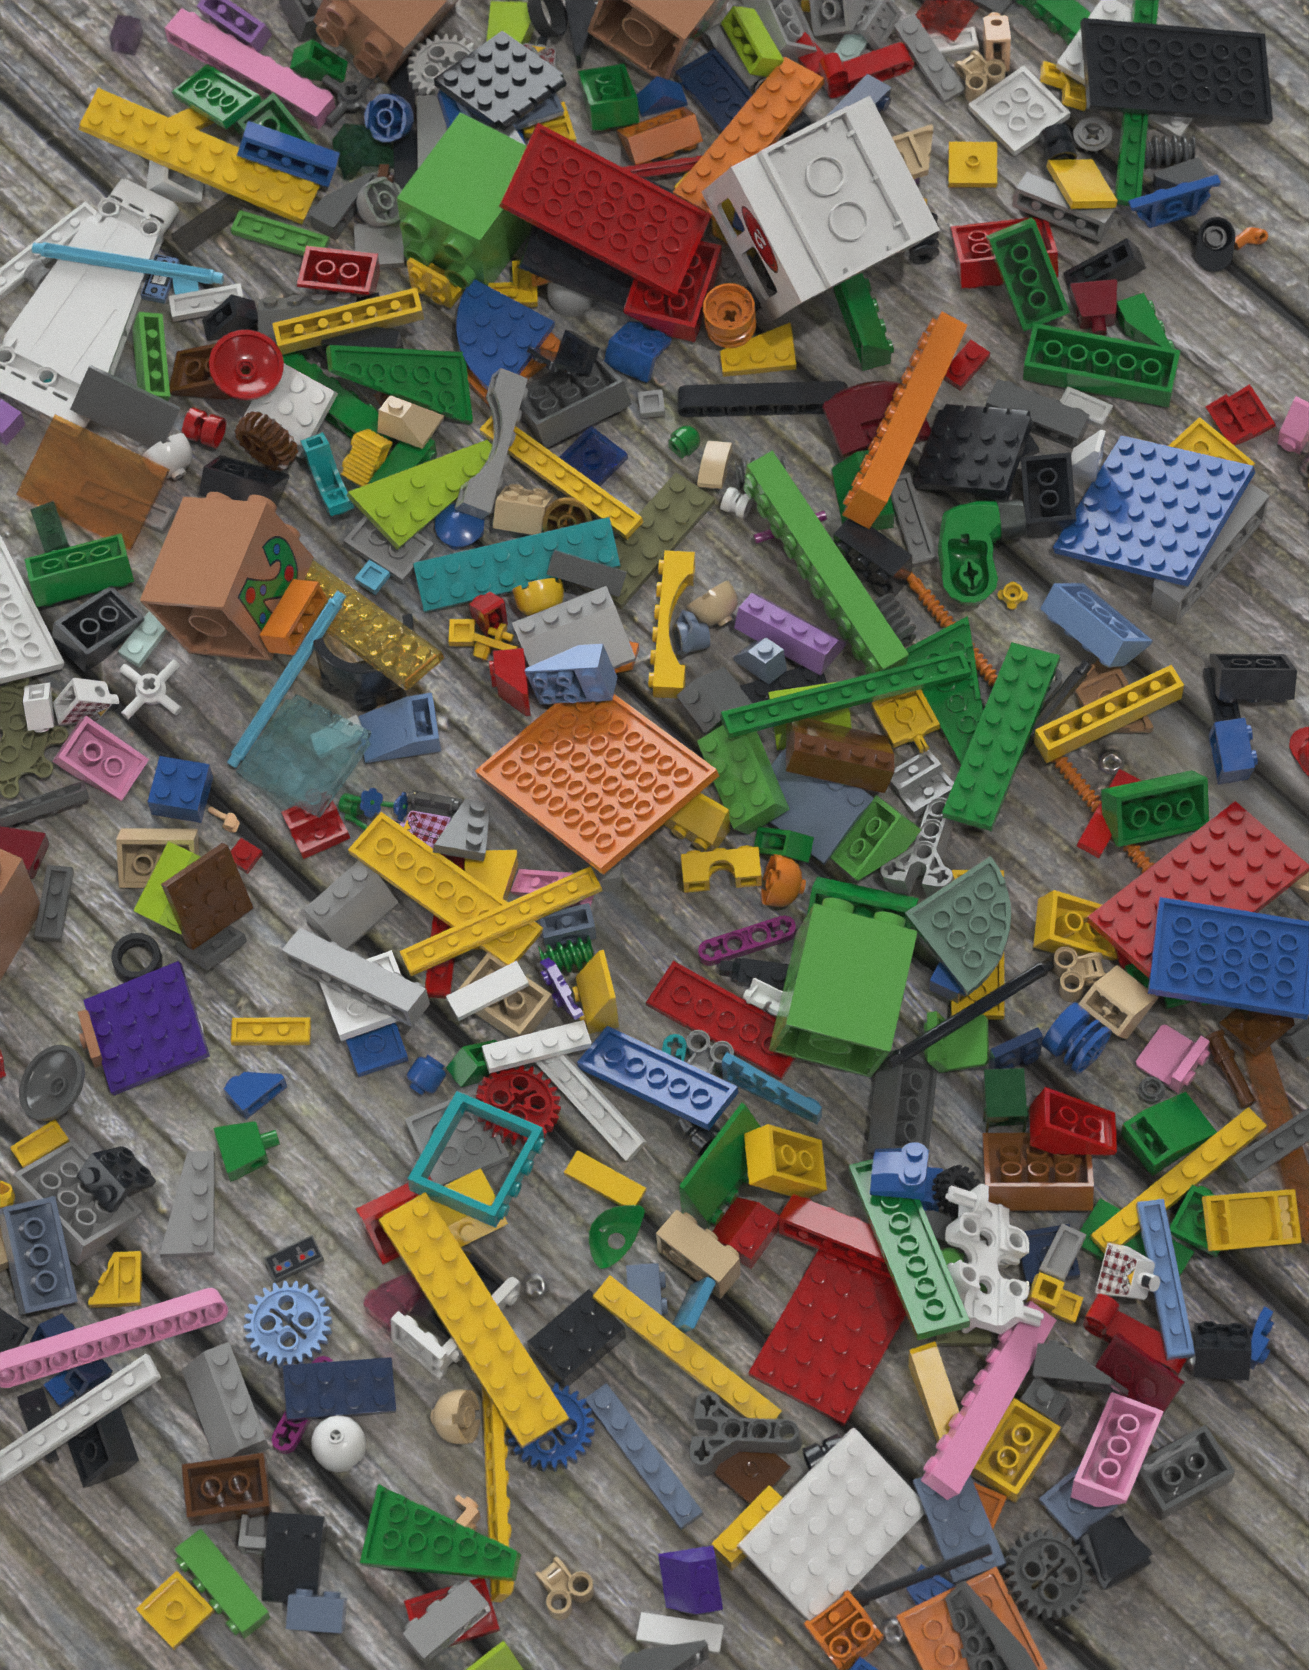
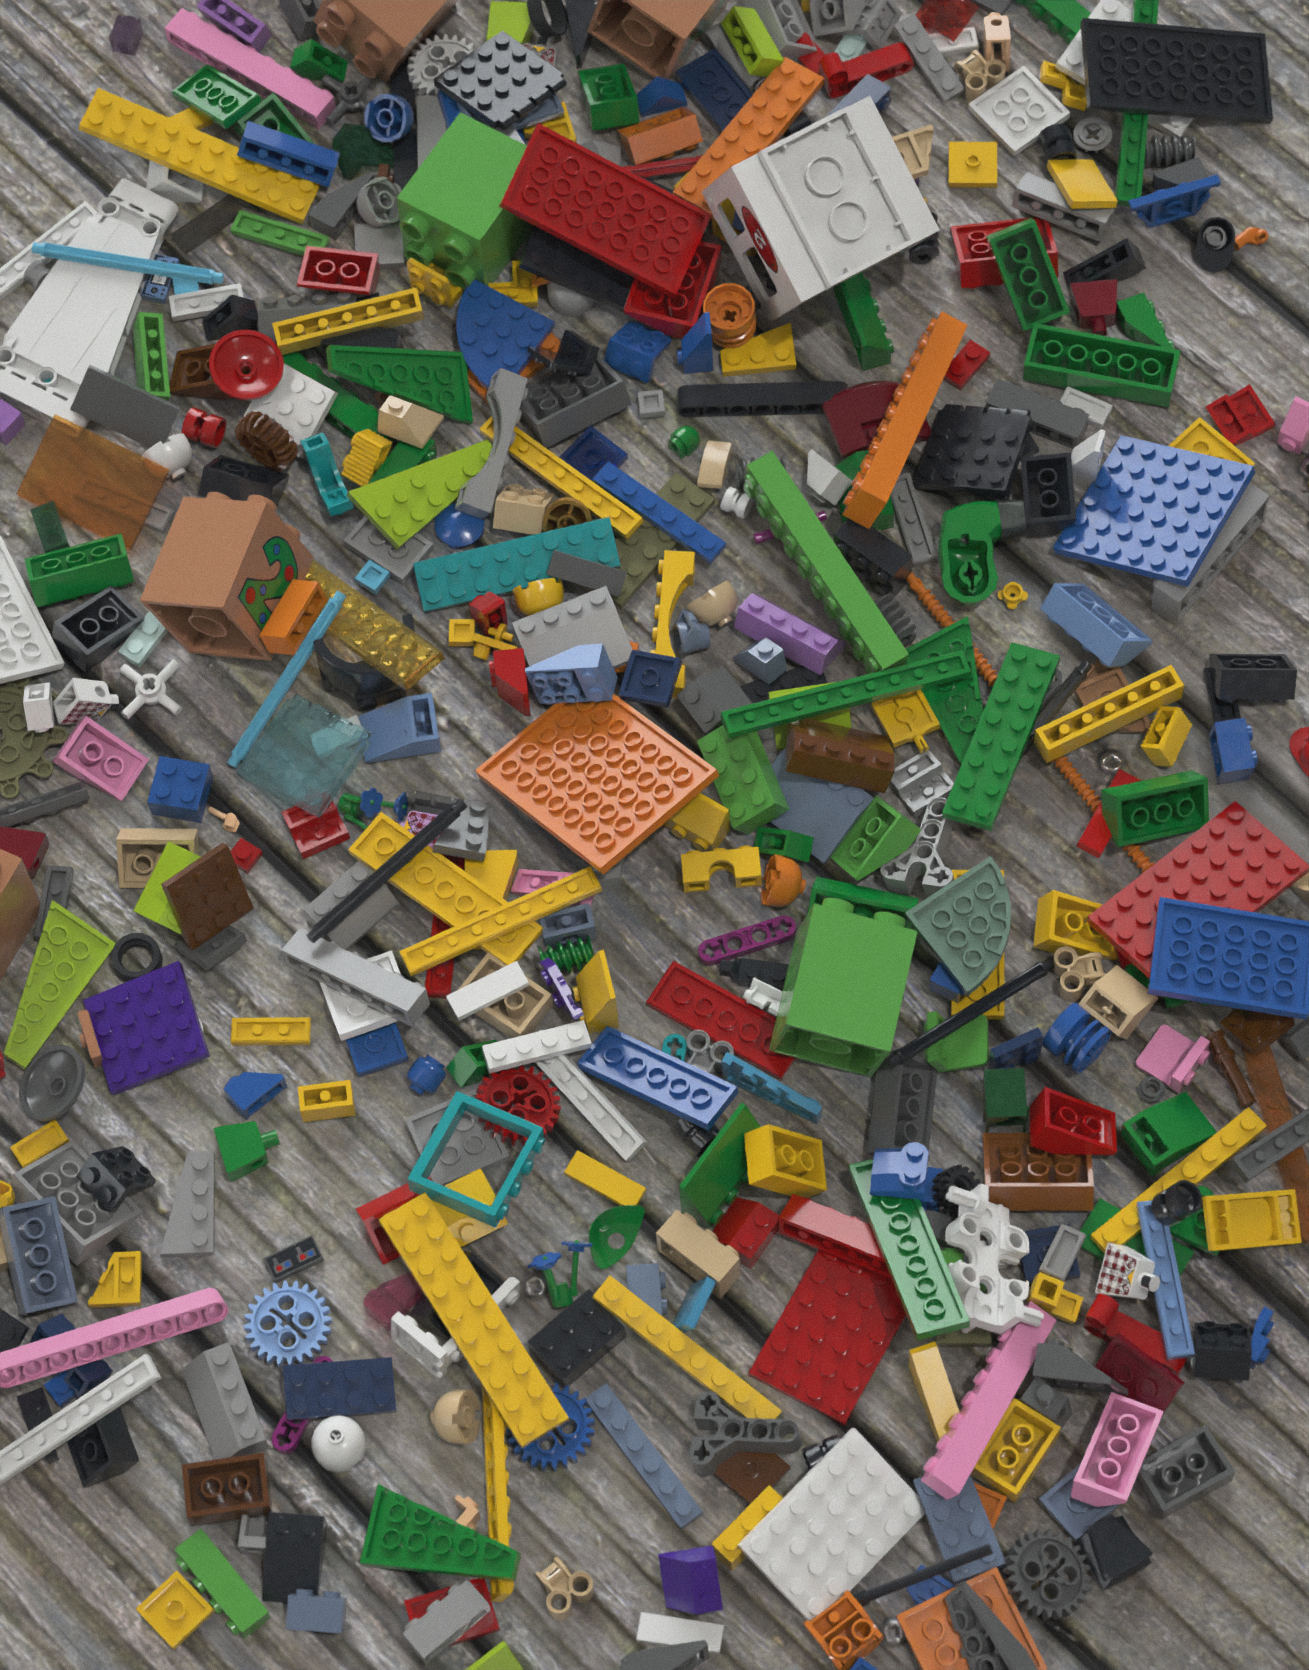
(60, 971): none -> lime wing
(326, 1101): none -> yellow brick
(386, 871): none -> black piece
(560, 1293): none -> green plant
(650, 678): none -> dark blue plate
(659, 513): none -> blue plate
(697, 347): none -> blue slope
(826, 479): none -> white slope
(1166, 736): none -> yellow brick
(1176, 1202): none -> black wheel

